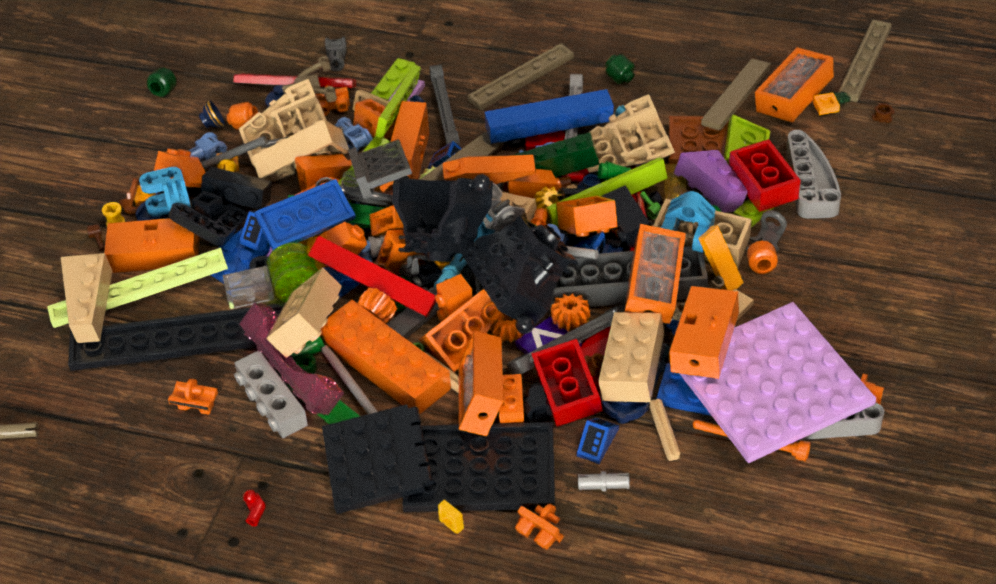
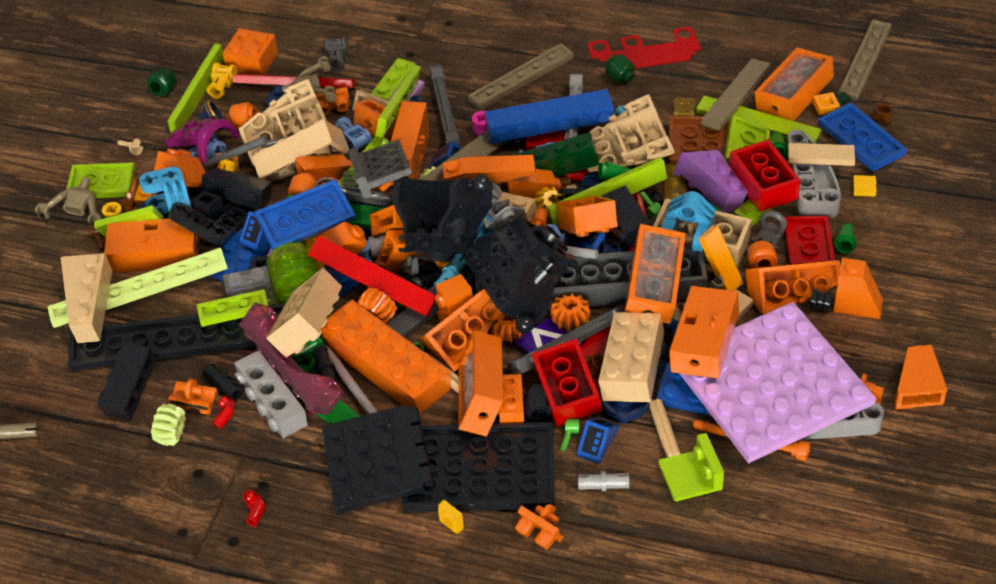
(76, 202): none -> dark tan piece
(107, 179): none -> lime tile
(127, 381): none -> black brick
(133, 146): none -> tan hand
(142, 214): none -> lime tile
(168, 424): none -> yellowish green gear
(195, 90): none -> lime tile
(199, 134): none -> magenta piece
(221, 77): none -> yellow connector
(222, 382): none -> black pin
(226, 413): none -> red arm
(229, 308): none -> lime plate
(251, 51): none -> orange brick
(301, 183): none -> orange head
(324, 364): none -> black pin
(478, 121): none -> dark pink wheel
(571, 426): none -> bright green hand
(653, 54): none -> red piece
(684, 107): none -> clear yellow tile
(694, 471): none -> lime bracket
(765, 120): none -> lime tile
(779, 143): none -> green cone
(784, 284): none -> orange wedge
(808, 239): none -> red tile
(820, 300): none -> black wheel
(821, 154): none -> tan tile
(845, 240): none -> green cone
(857, 290): none -> orange slope
(864, 185): none -> yellow tile
(870, 141): none -> blue plate
(920, 380): none -> orange slope

